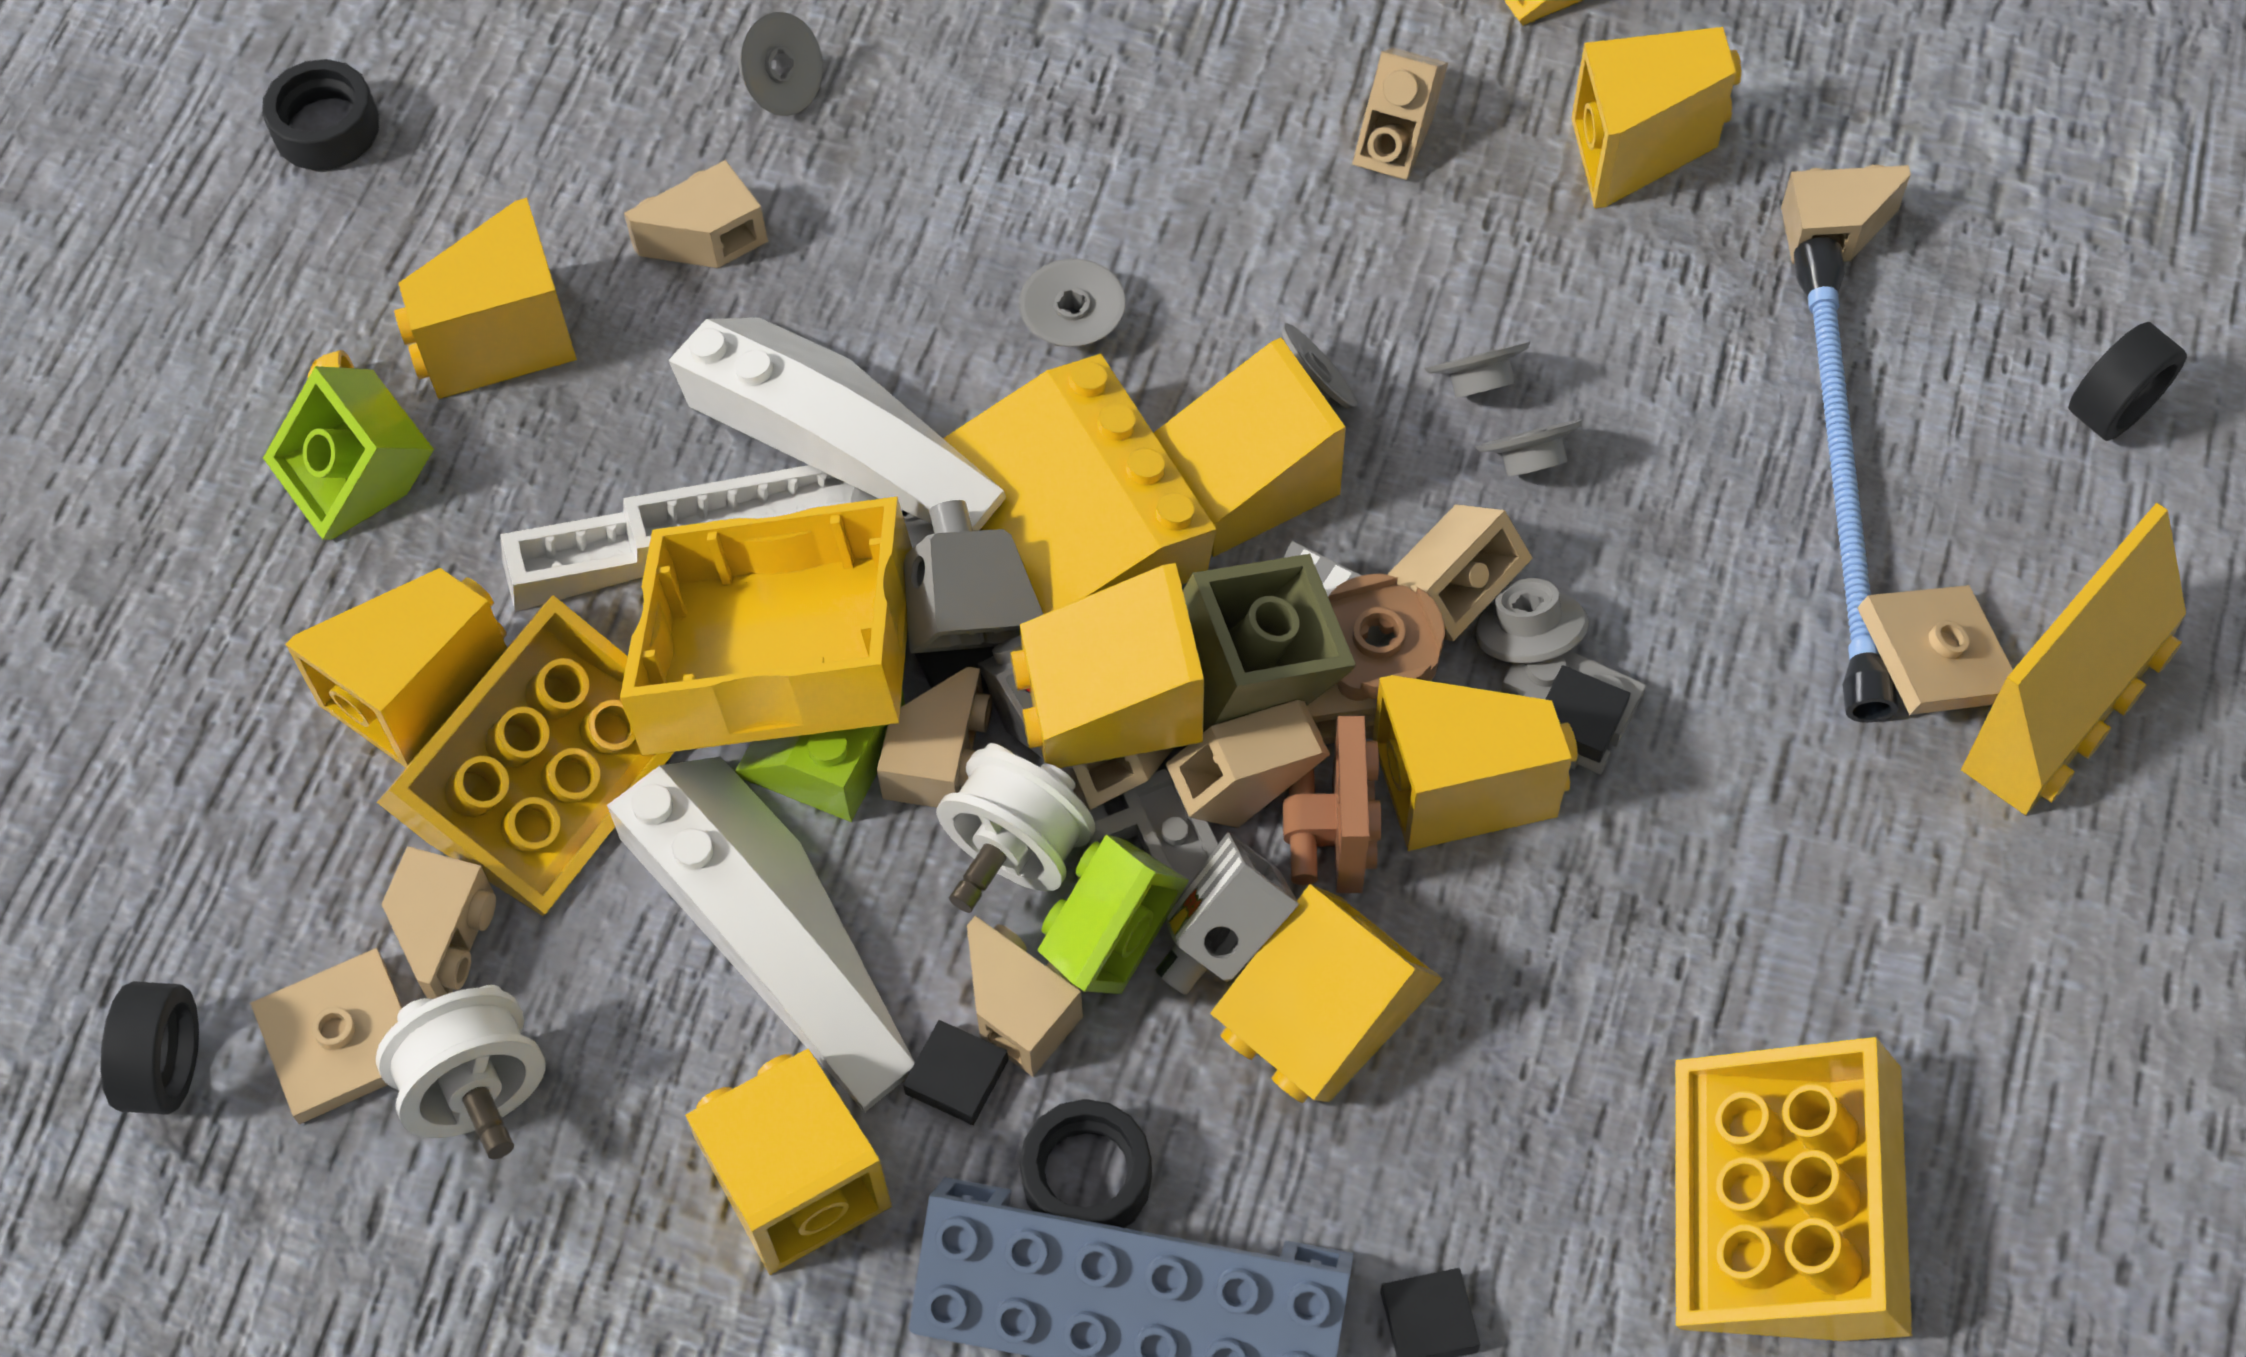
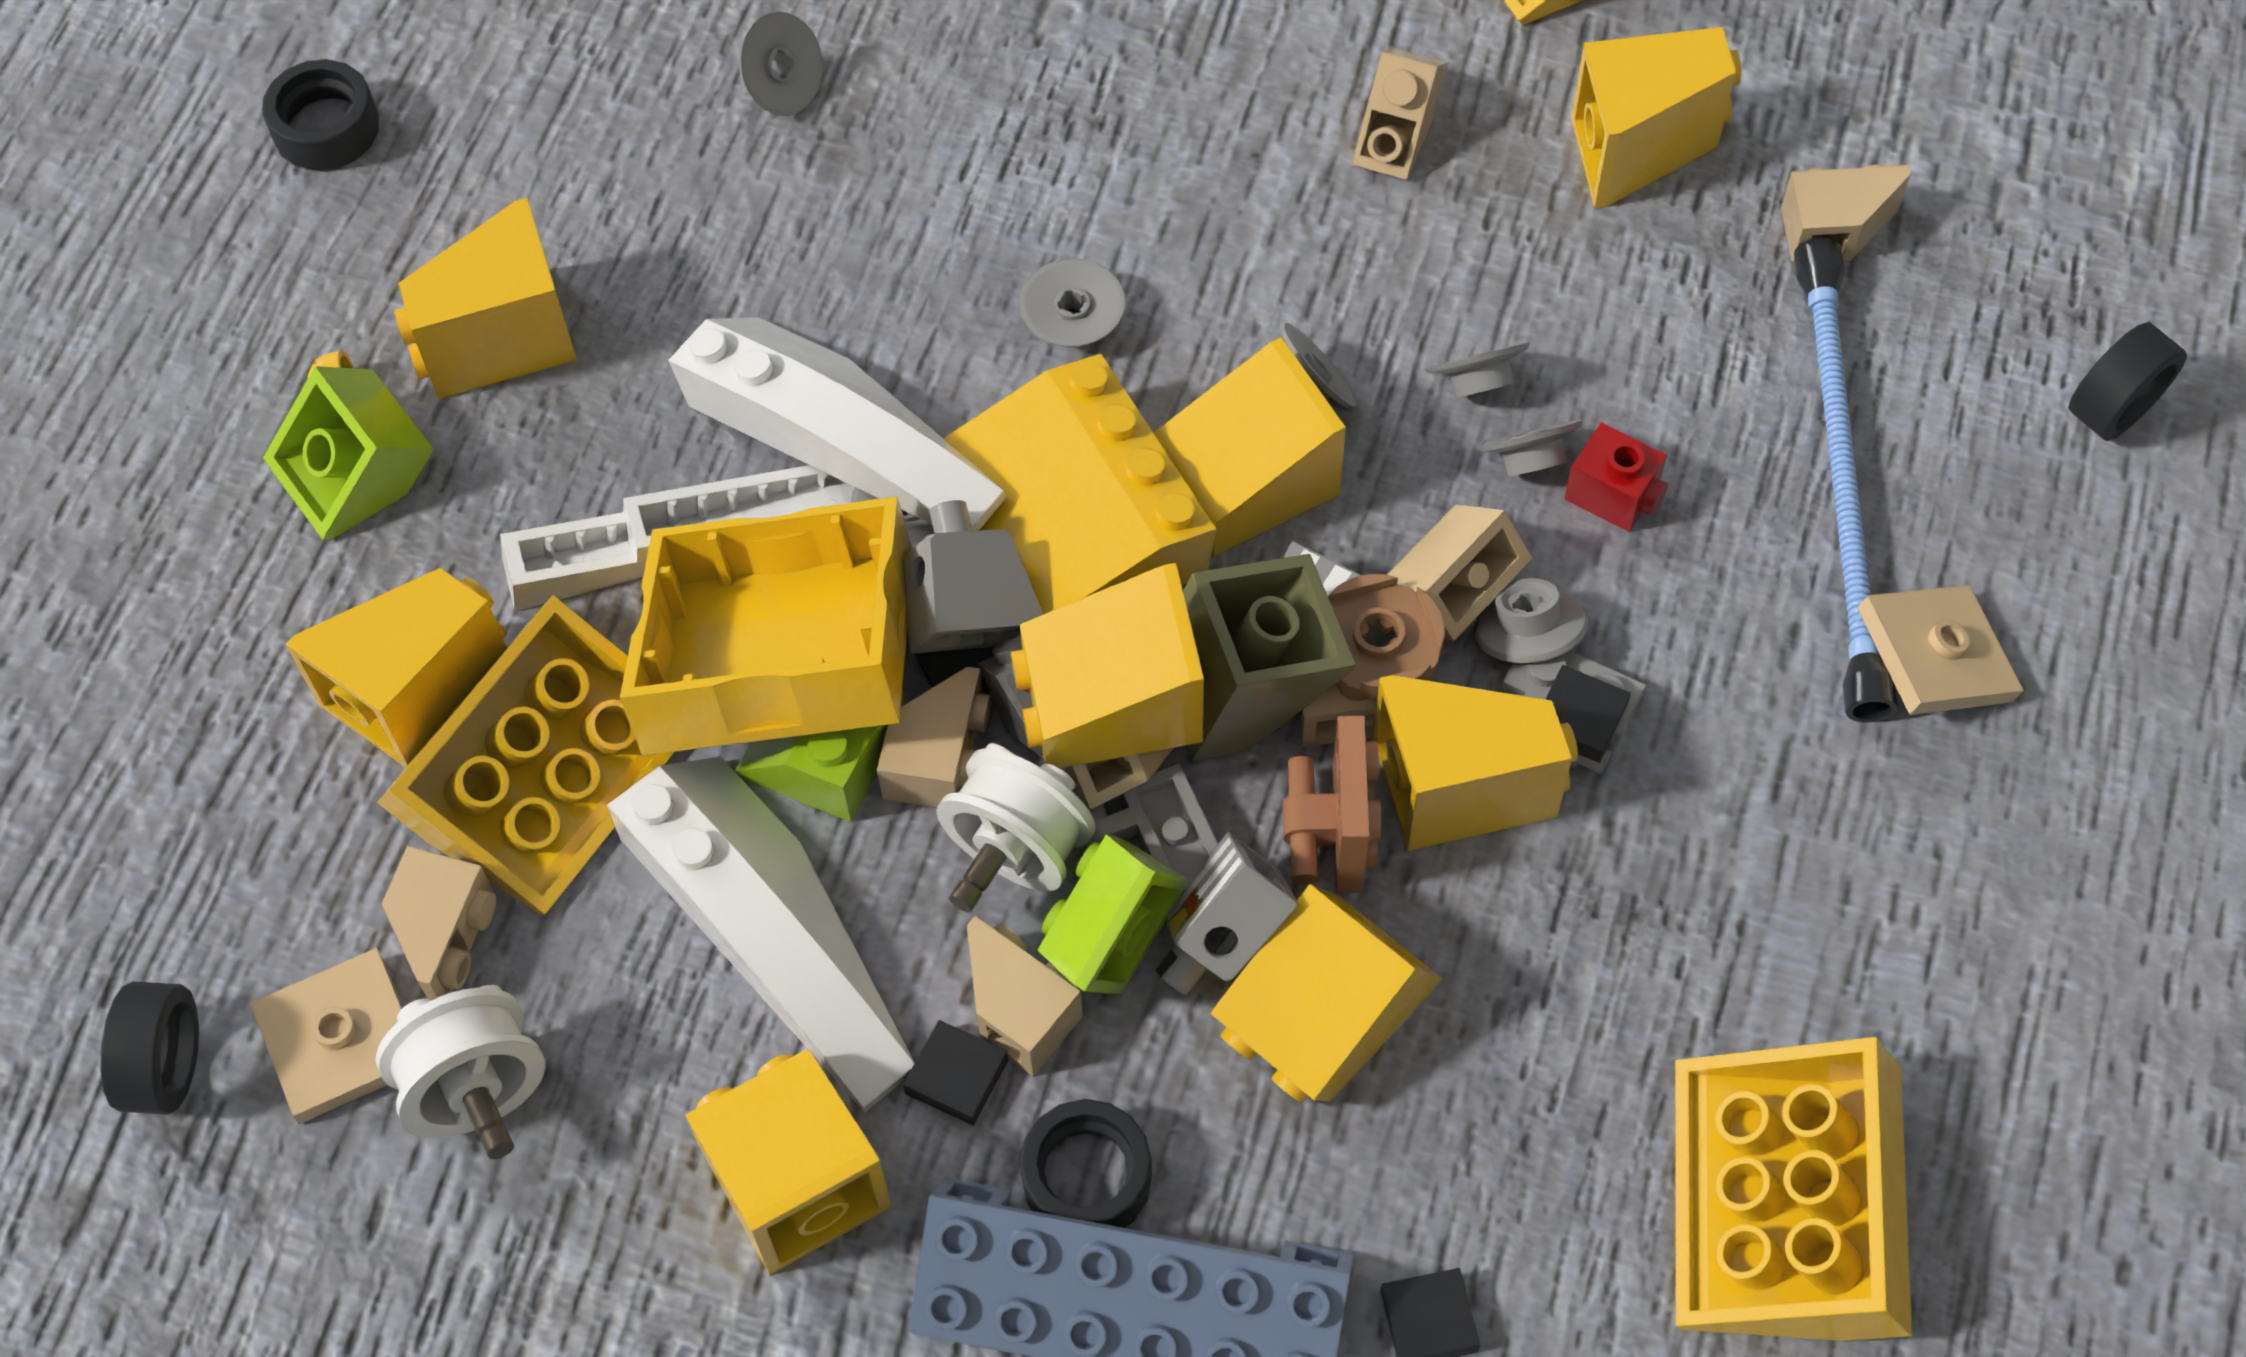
(699, 220): tan slope -> none
(1247, 763): tan slope -> none
(1617, 478): none -> red brick
(2083, 670): yellow slope -> none

